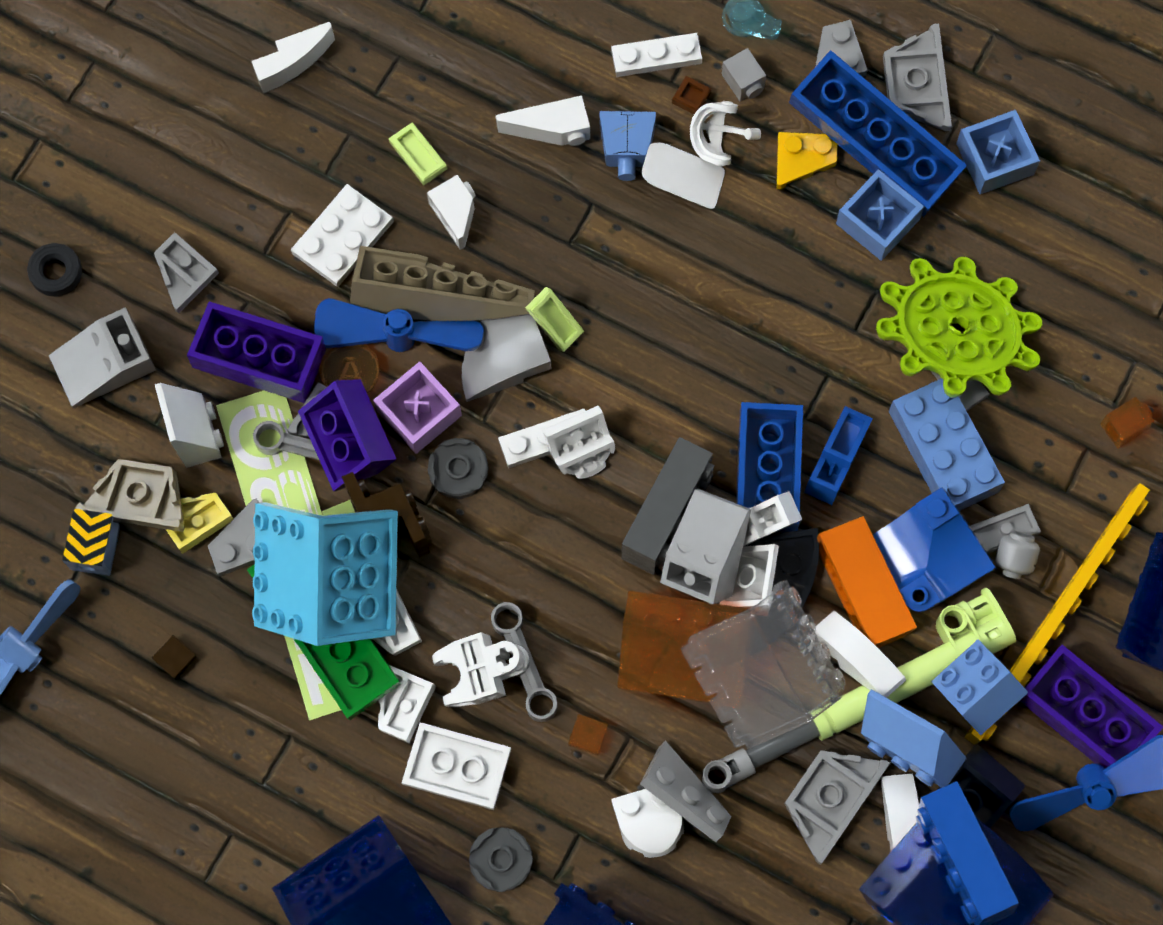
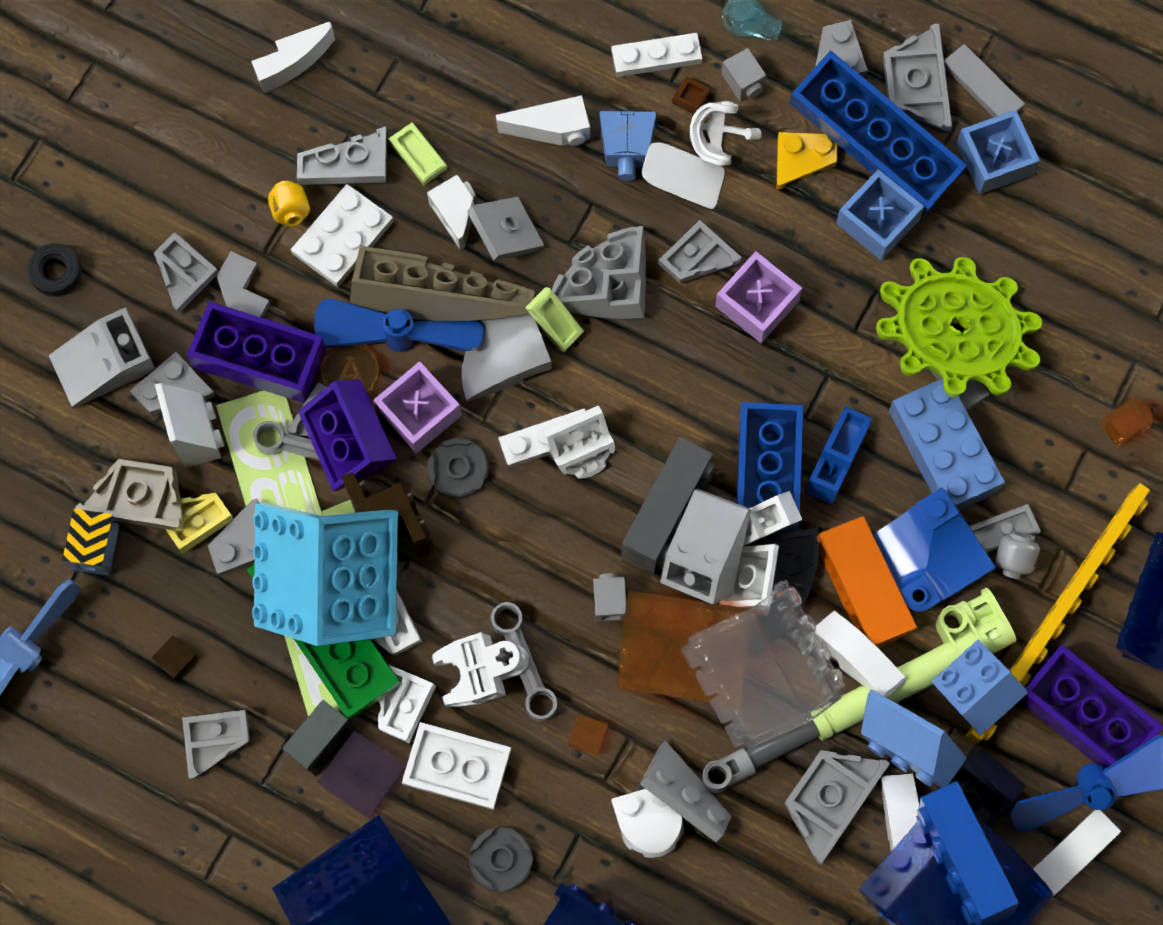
(172, 372): none -> light grey wing
(213, 738): none -> light grey wing
(233, 281): none -> light grey tile
(288, 203): none -> yellow head
(319, 737): none -> pearl dark grey hinge
(349, 162): none -> light grey wing
(361, 774): none -> clear purple plate
(505, 228): none -> light grey plate
(607, 278): none -> light grey brick
(609, 598): none -> light grey brick
(698, 254): none -> light grey wing
(758, 297): none -> lavender brick
(982, 82): none -> light grey tile
(1076, 850): none -> white slope

